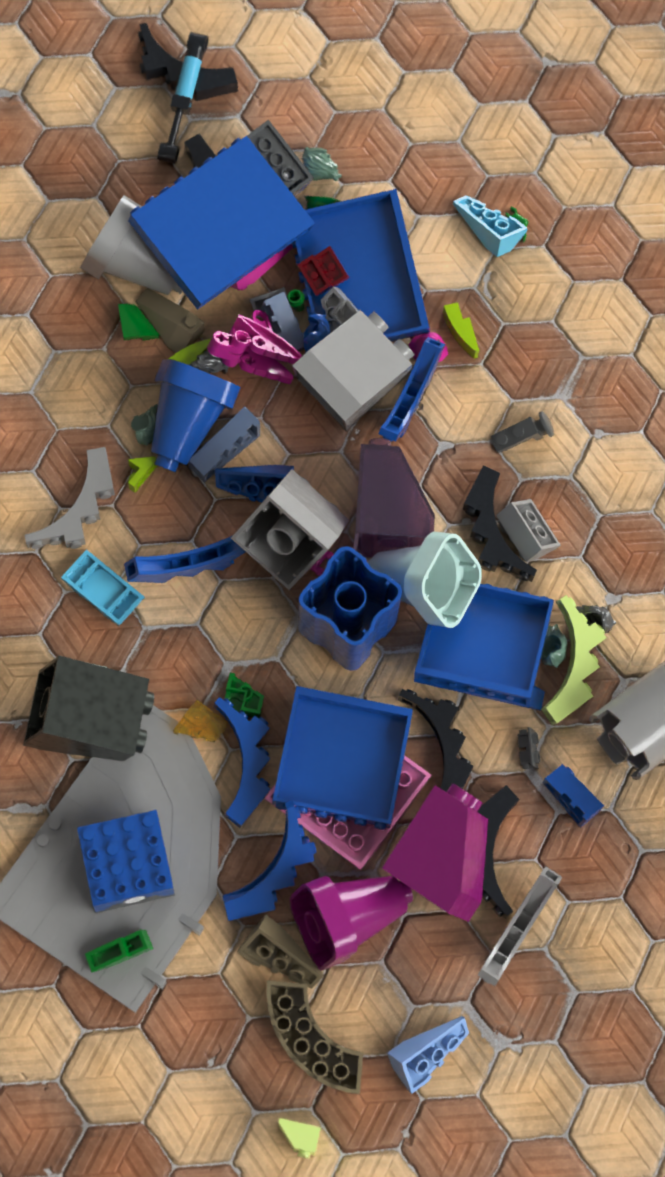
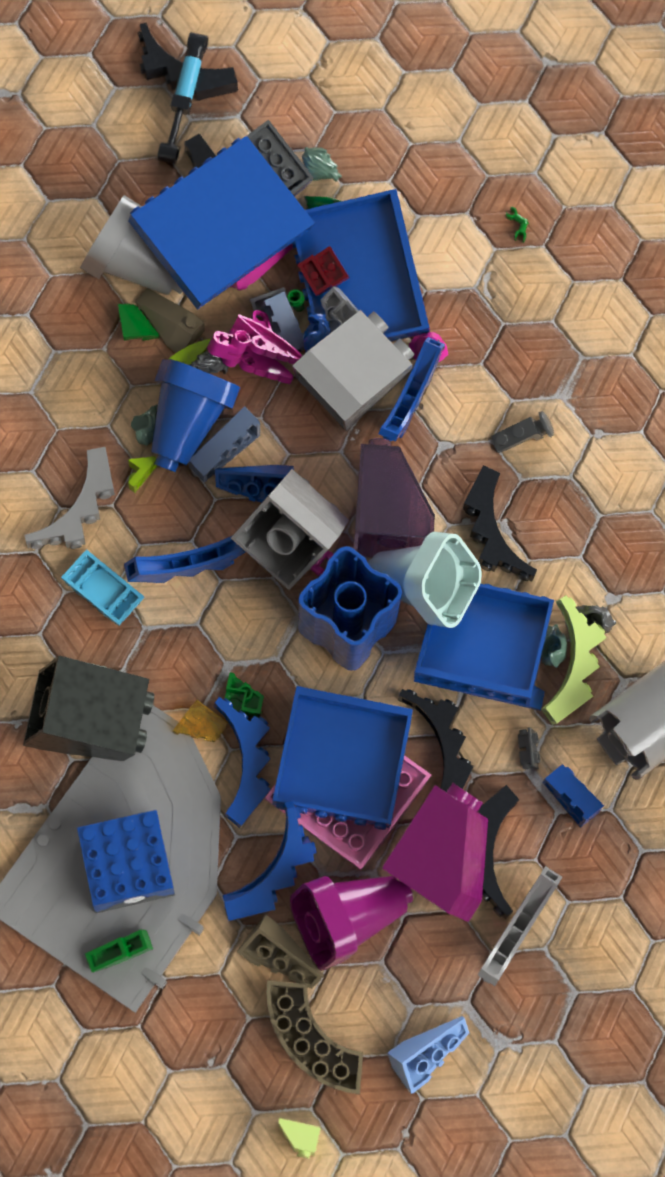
(461, 329): lime slope -> none
(493, 230): medium azure wedge -> none
(527, 530): light grey slope -> none

